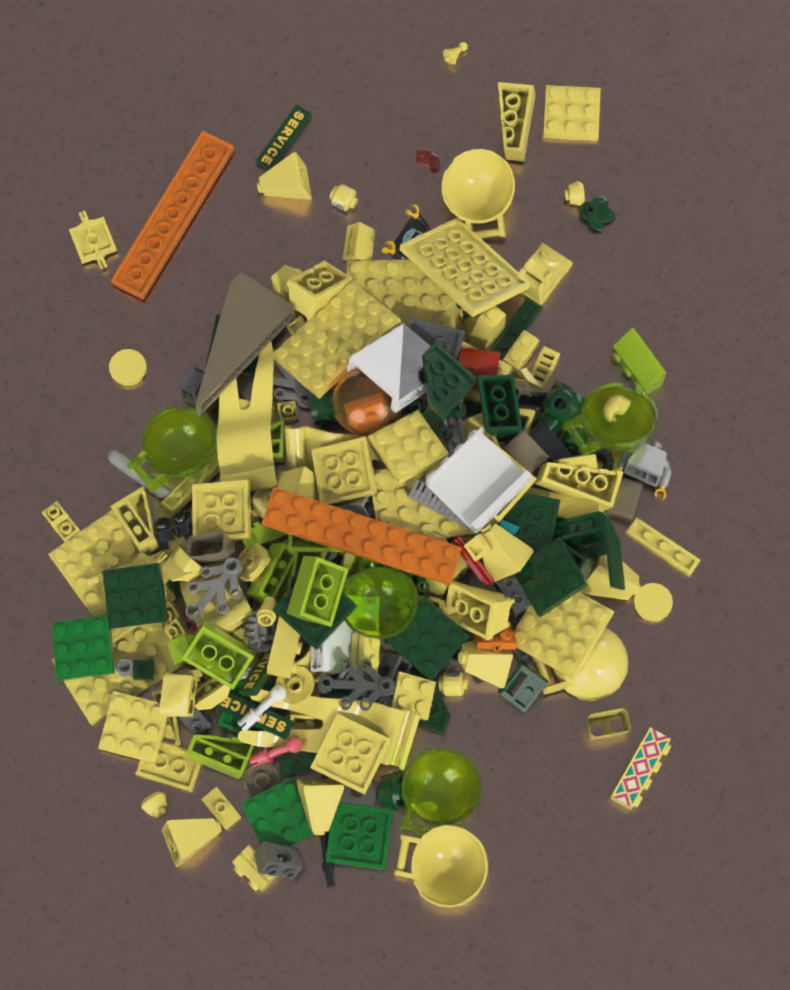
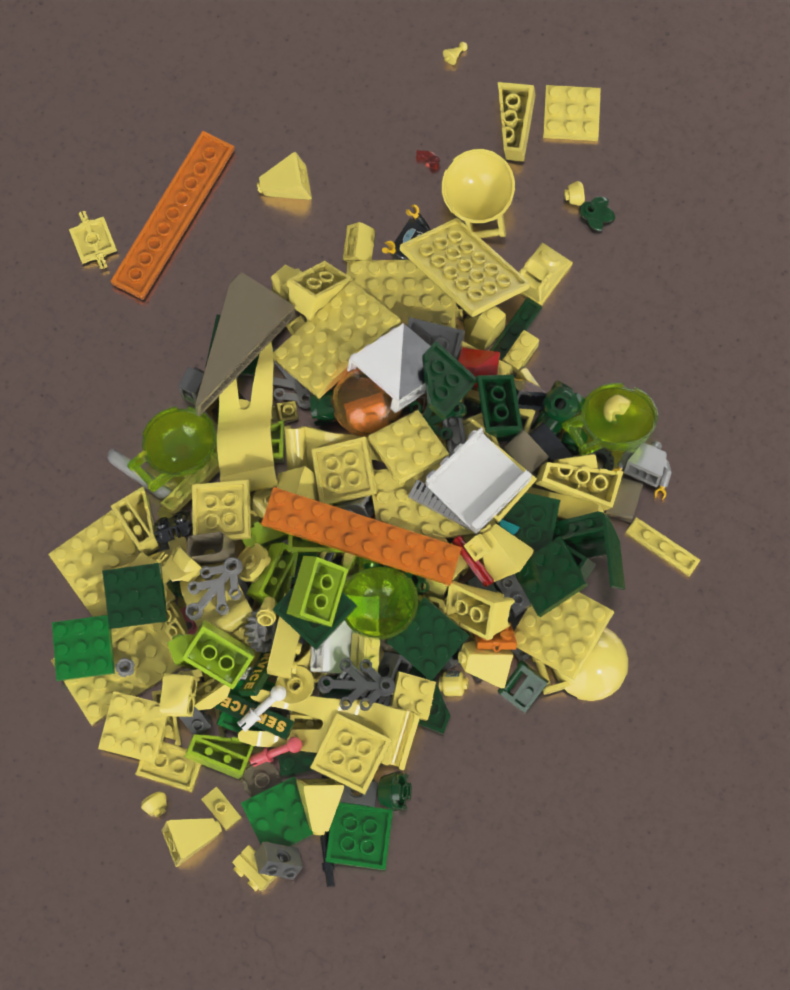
(60, 521): light yellow slope -> none
(127, 367): light yellow tile -> none
(143, 670): dark green tile -> none
(283, 138): dark green tile -> none
(343, 197): light yellow head -> none
(439, 789): clear neon green windscreen -> none
(446, 865): light yellow windscreen -> none
(548, 353): light yellow slope -> none
(600, 585): light yellow slope -> none
(620, 714): light yellow piece -> none
(638, 362): lime slope -> none
(640, 769): brick -> none
(653, 602): light yellow tile -> none

